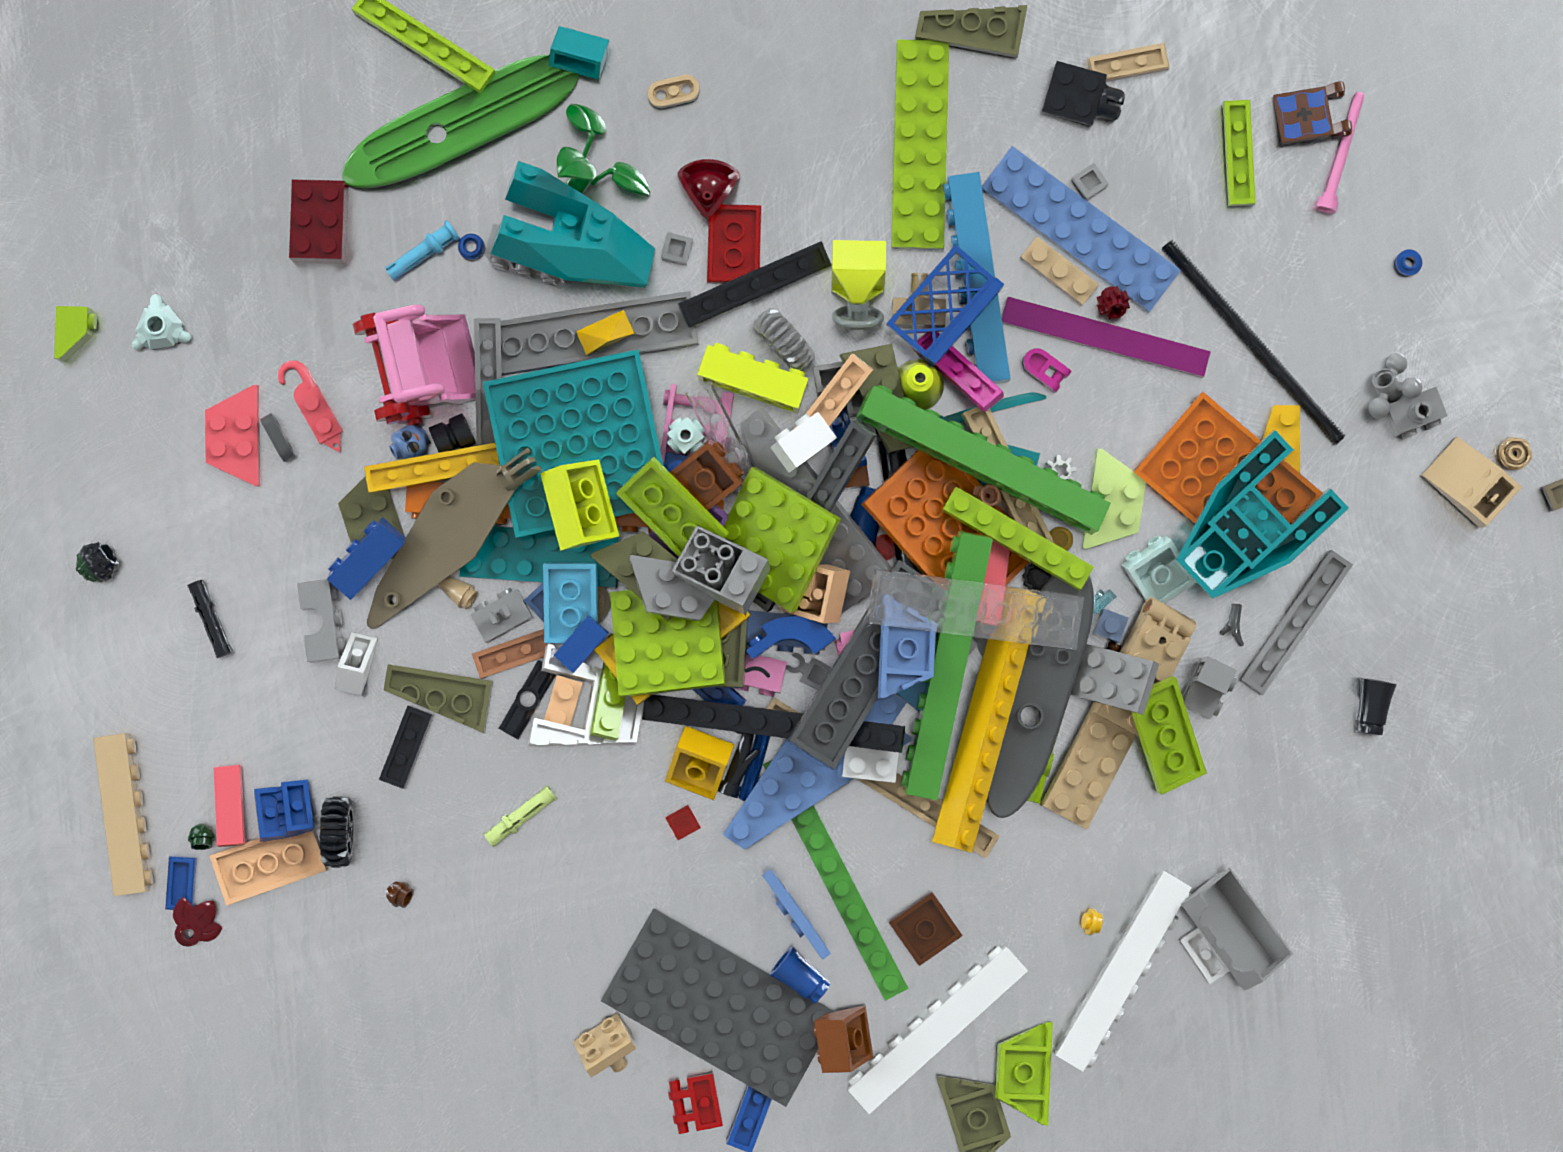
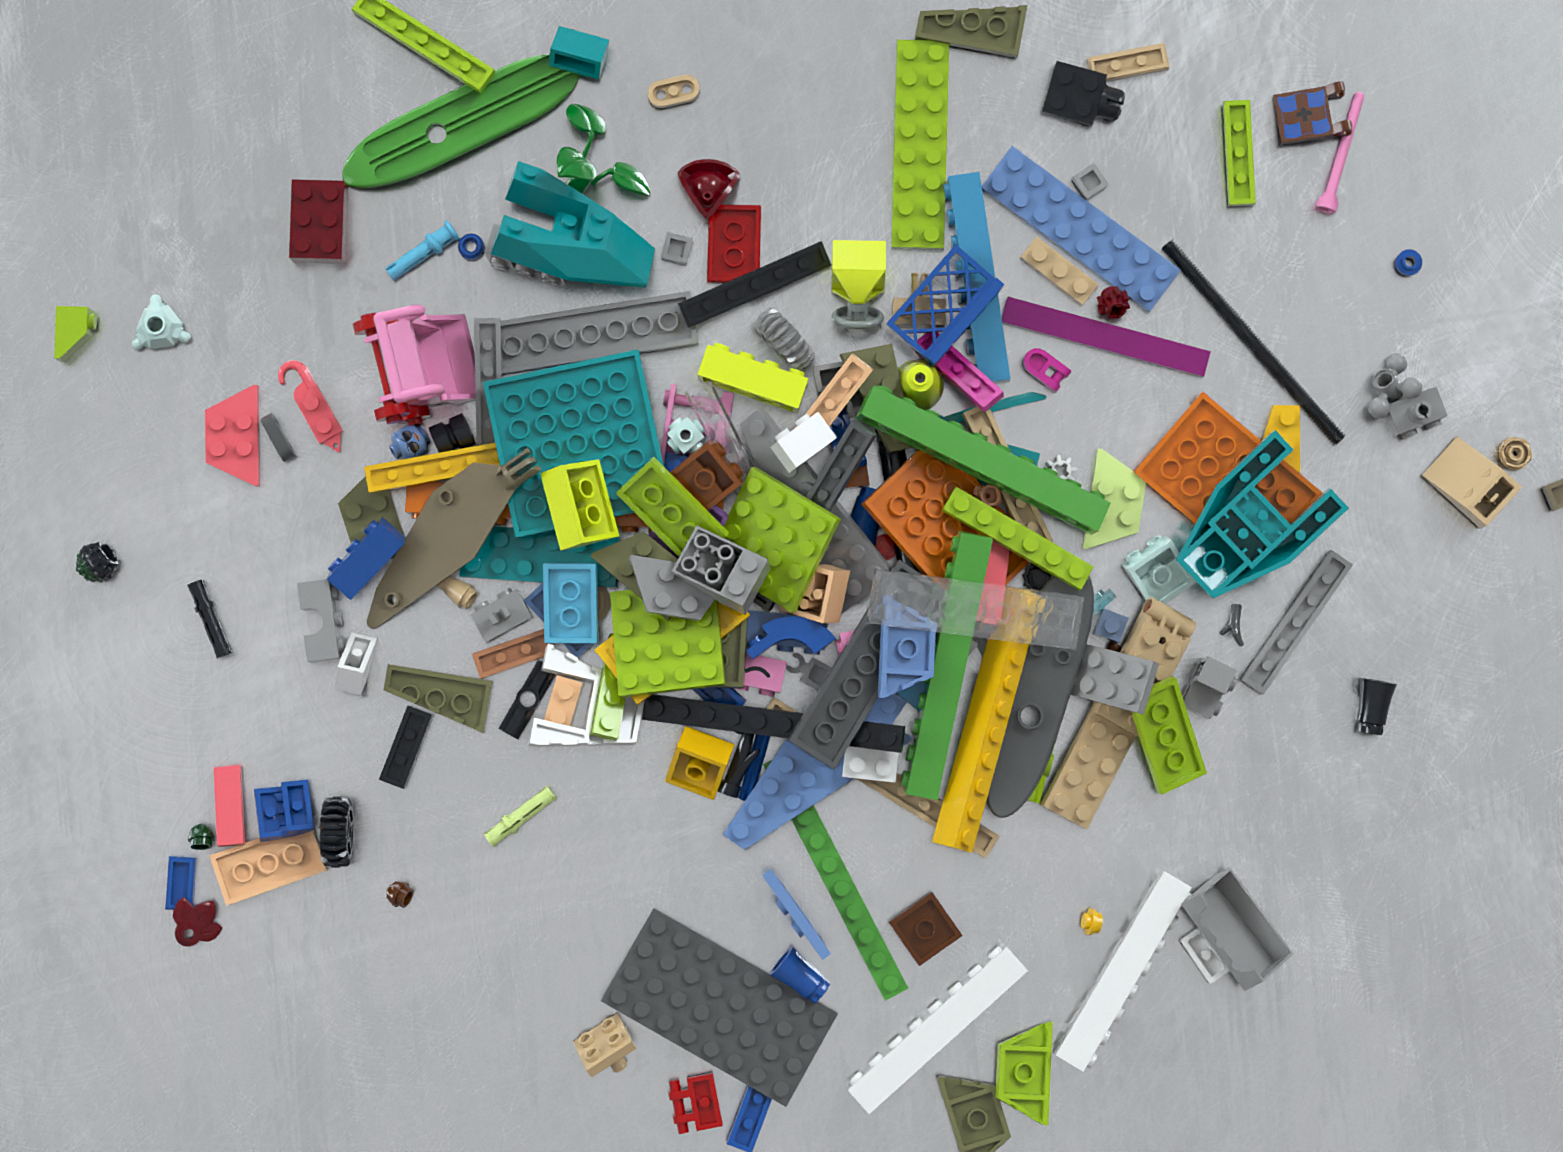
(122, 814): tan brick -> none
(581, 644): blue tile -> none
(605, 332): yellow slope -> none
(683, 822): clear red tile -> none
(843, 1040): dark orange slope -> none
(1062, 537): yellow plate -> none

